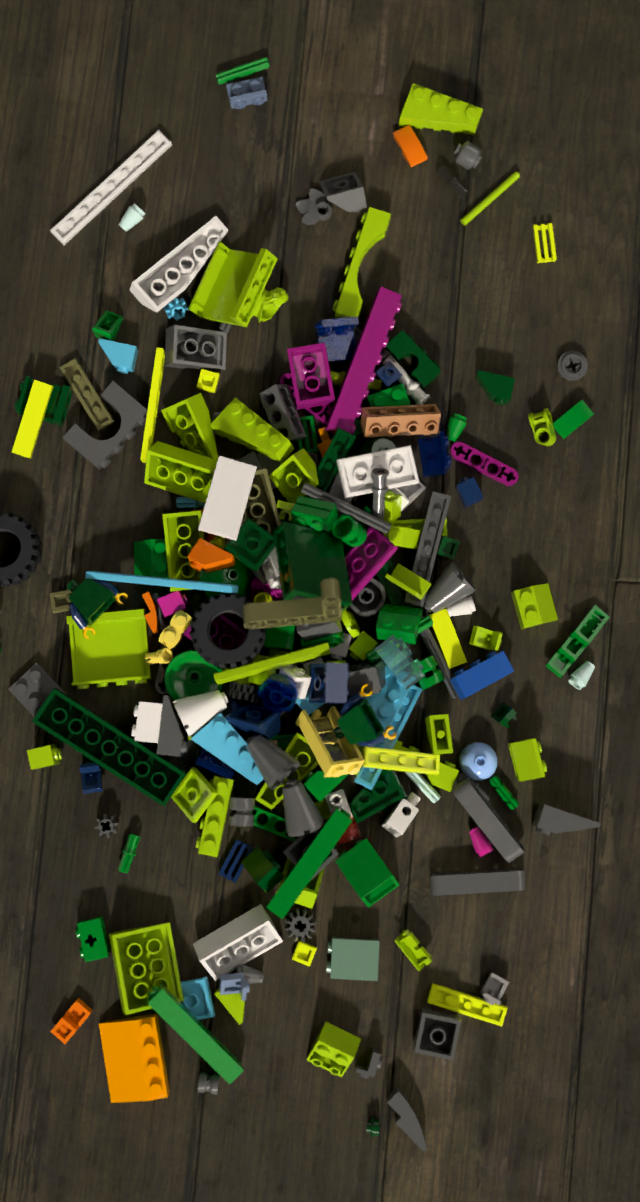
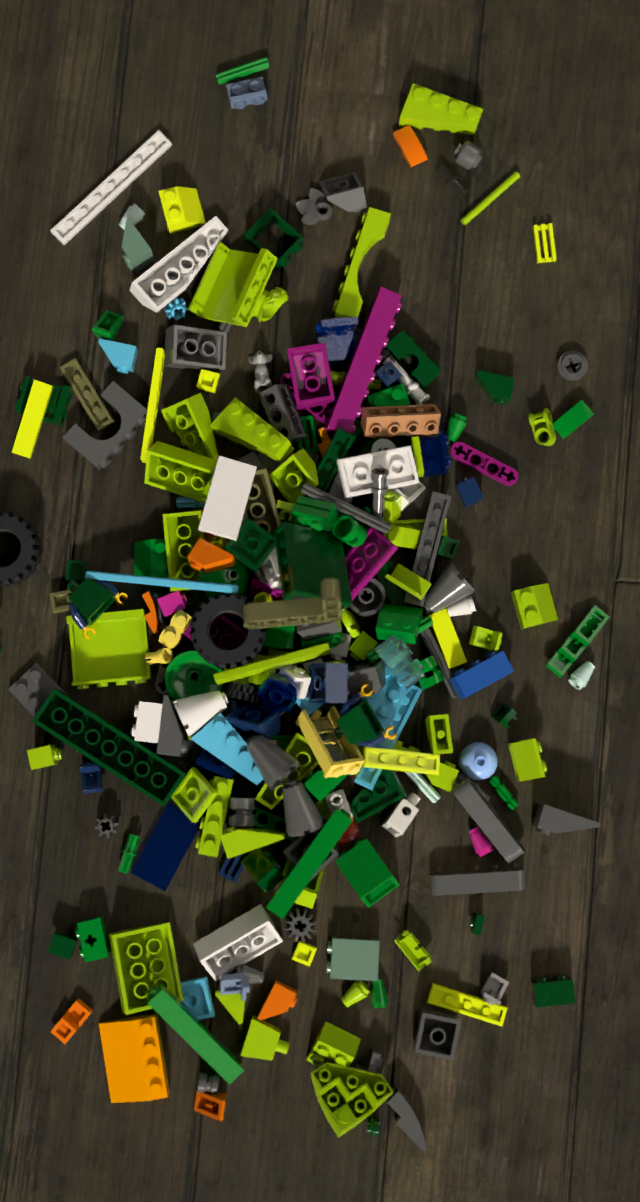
(62, 945): none -> dark green panel
(76, 570): none -> dark green plate
(136, 250): none -> sand green slope
(166, 848): none -> clear blue tile
(181, 208): none -> neon yellow slope
(211, 1104): none -> orange slope
(244, 839): none -> lime slope
(261, 372): none -> light grey animal
(262, 224): none -> dark green window
(263, 1040): none -> lime torso
(278, 1000): none -> orange slope
(348, 1094): none -> lime brick
(356, 992): none -> lime cone
(378, 995): none -> green cone
(416, 450): none -> lime tile
(476, 923): none -> dark green plate
(553, 991): none -> dark green brick

